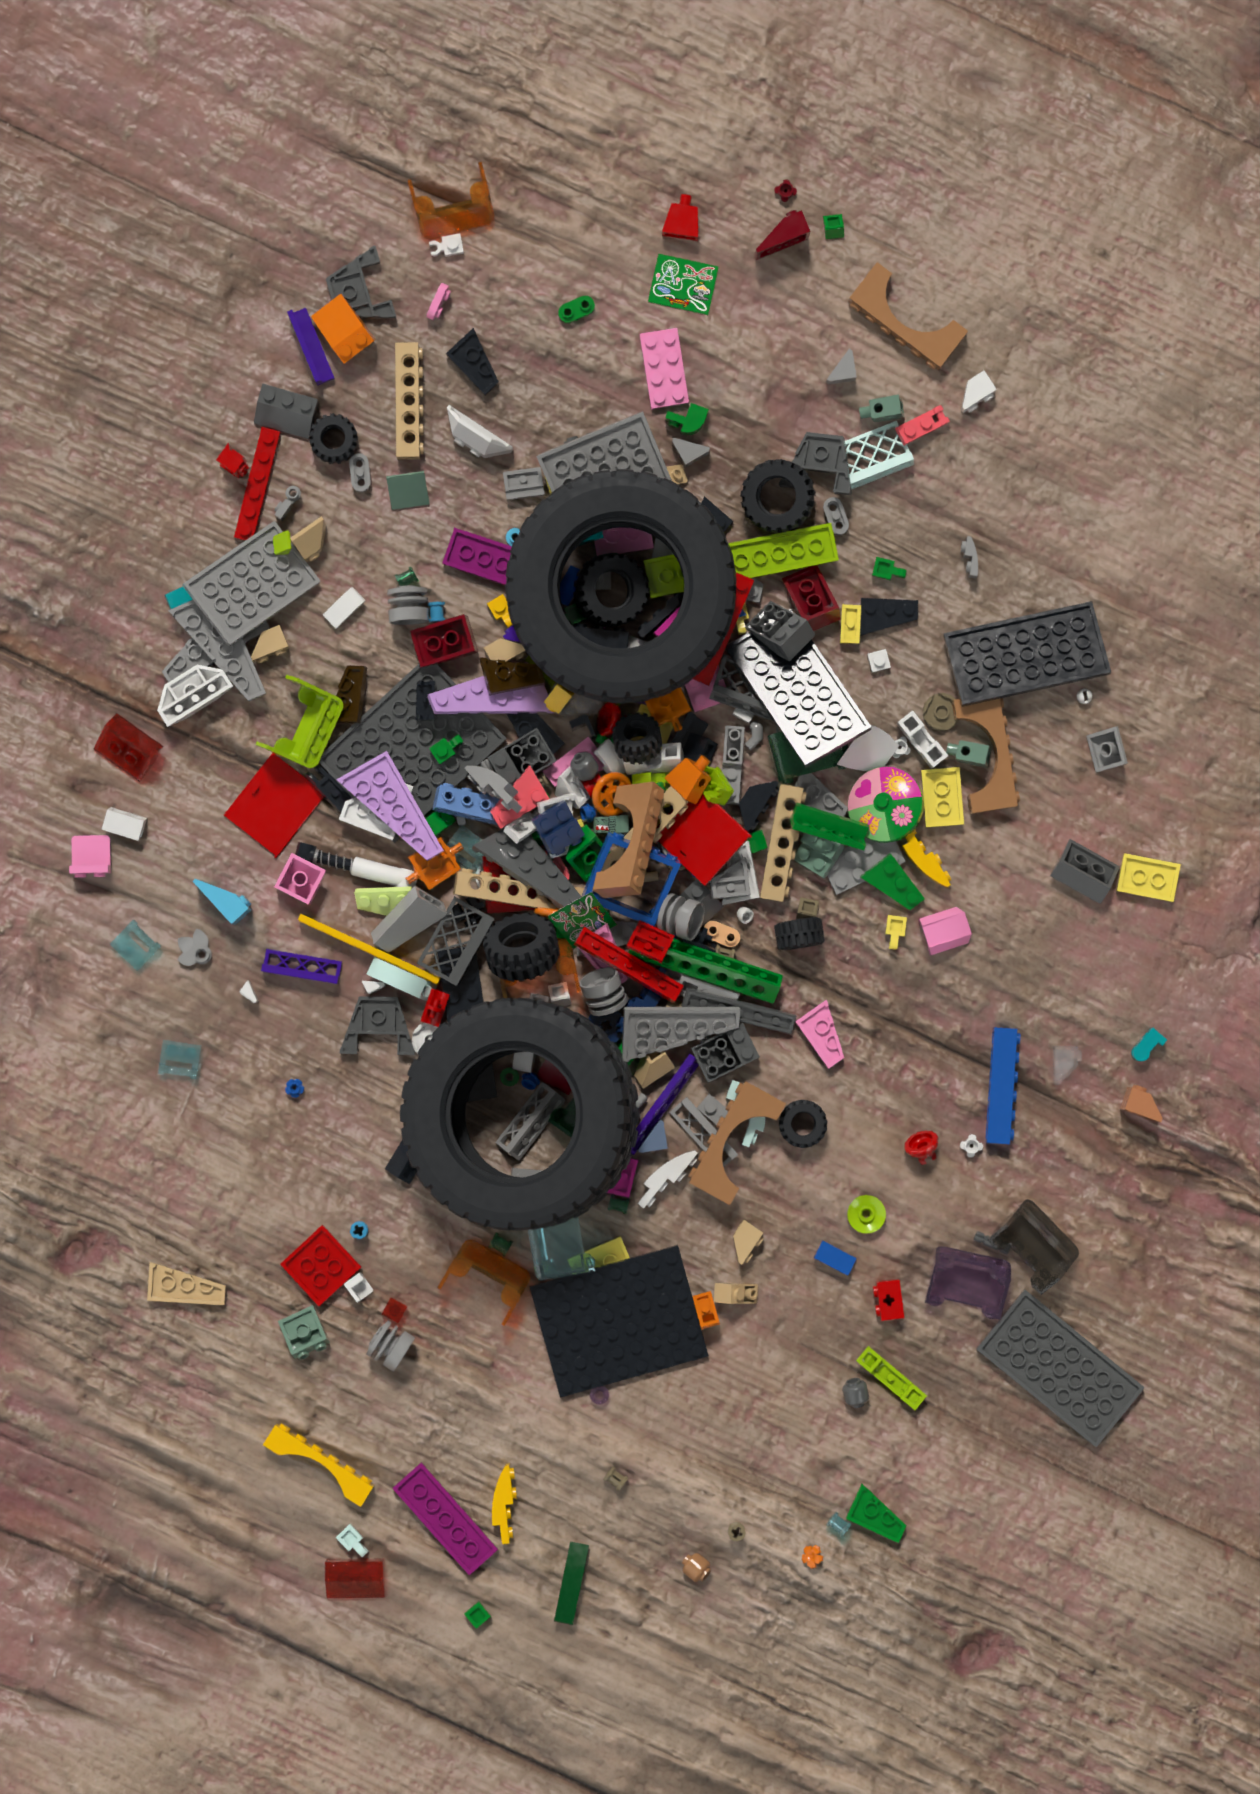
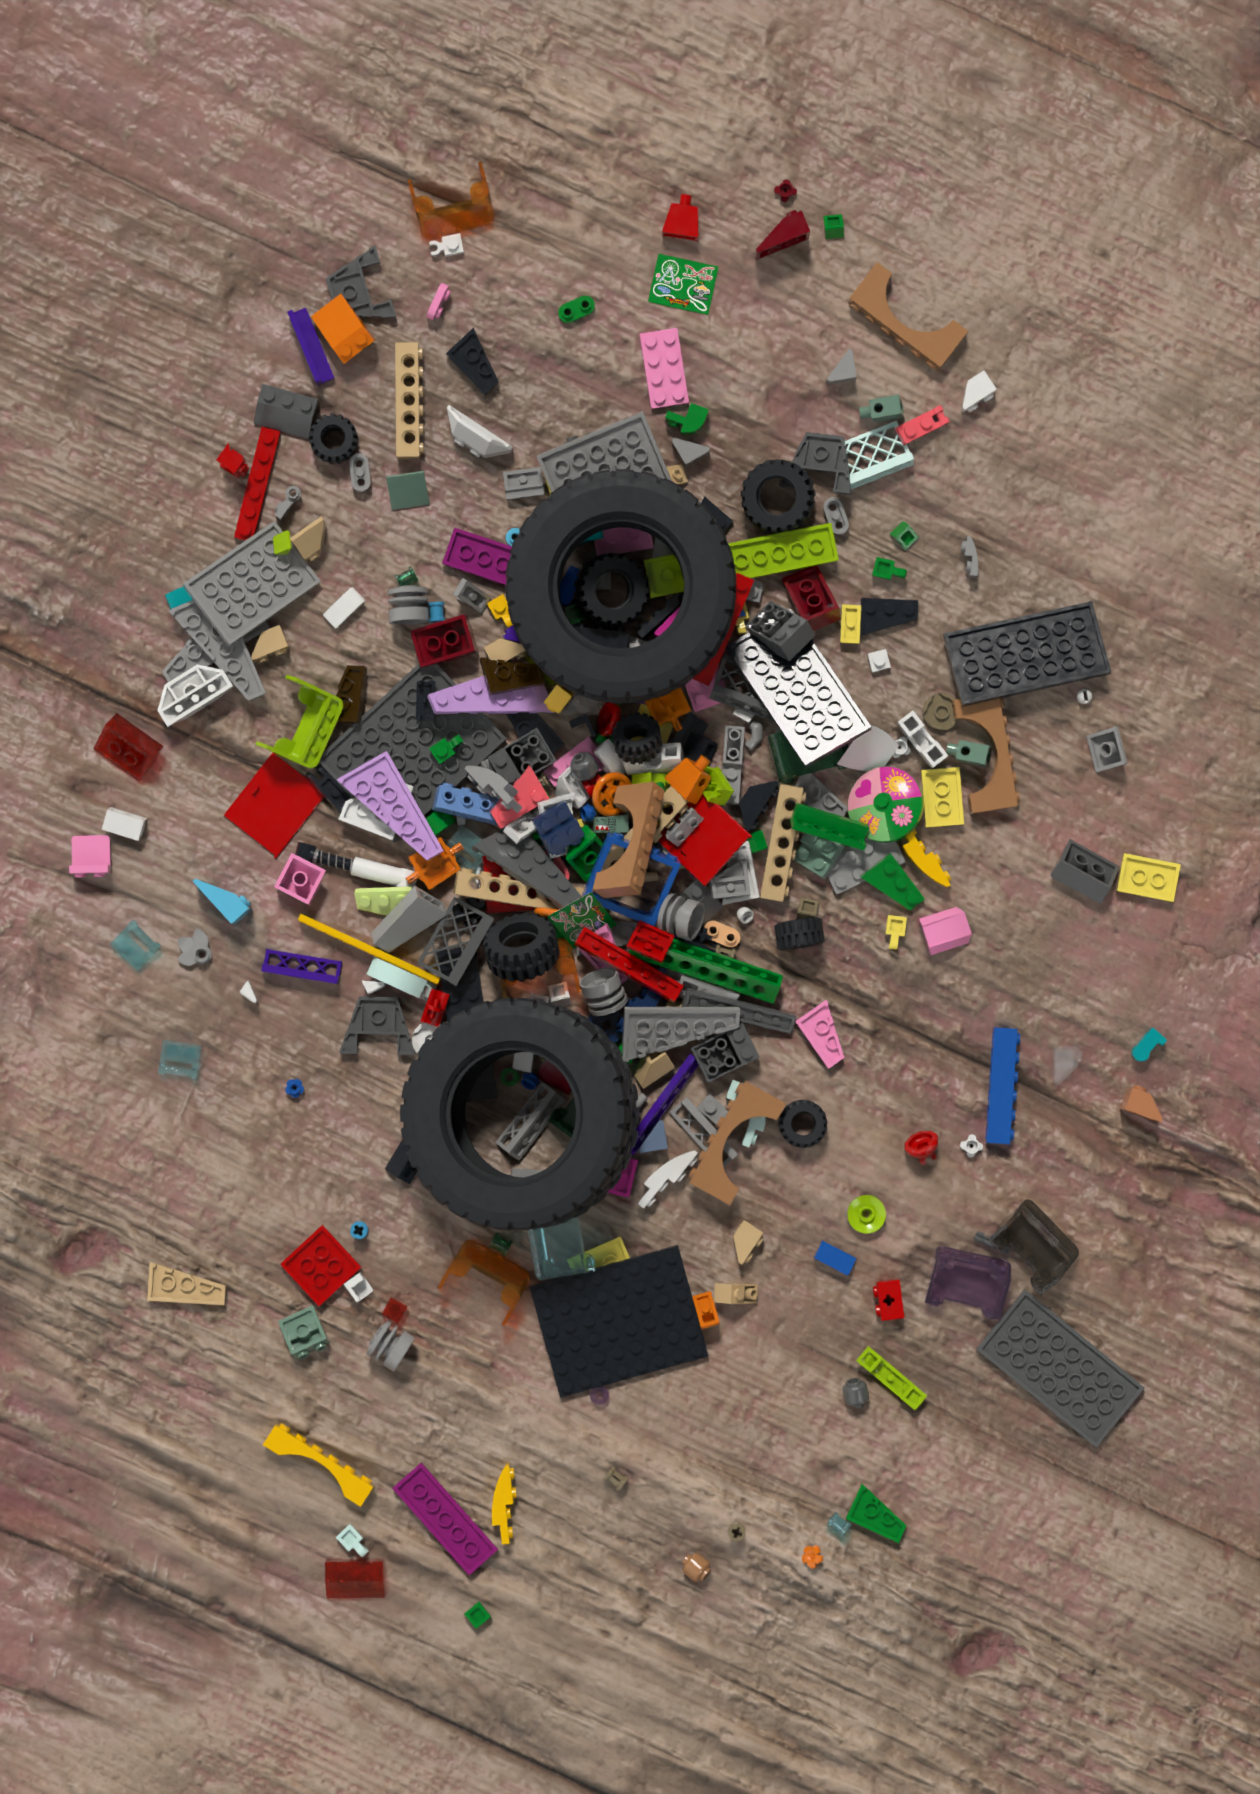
(471, 596): none -> light grey slope
(571, 1583): dark green slope -> none
(618, 1204): clear green bush -> none
(682, 830): none -> light grey hinge
(904, 535): none -> green slope

